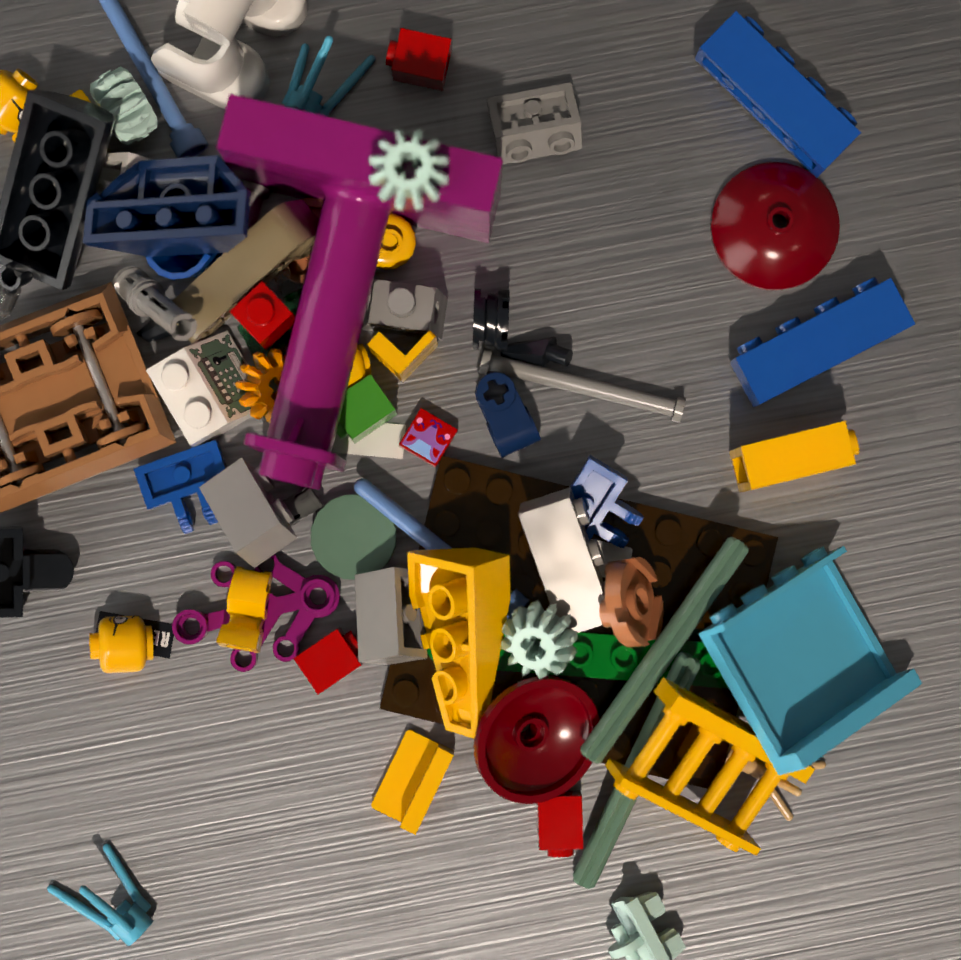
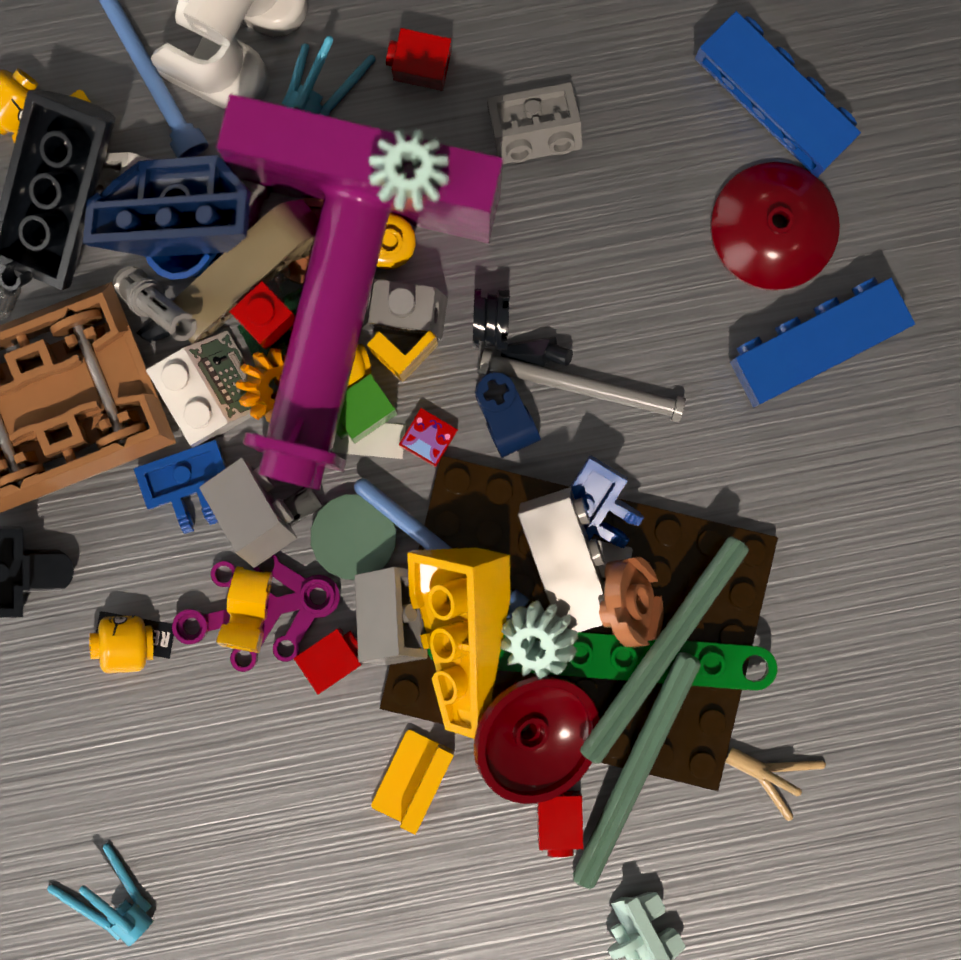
(123, 98): light aqua gear -> none
(714, 727): yellow fence -> none
(794, 456): yellow brick -> none
(804, 662): medium azure panel -> none

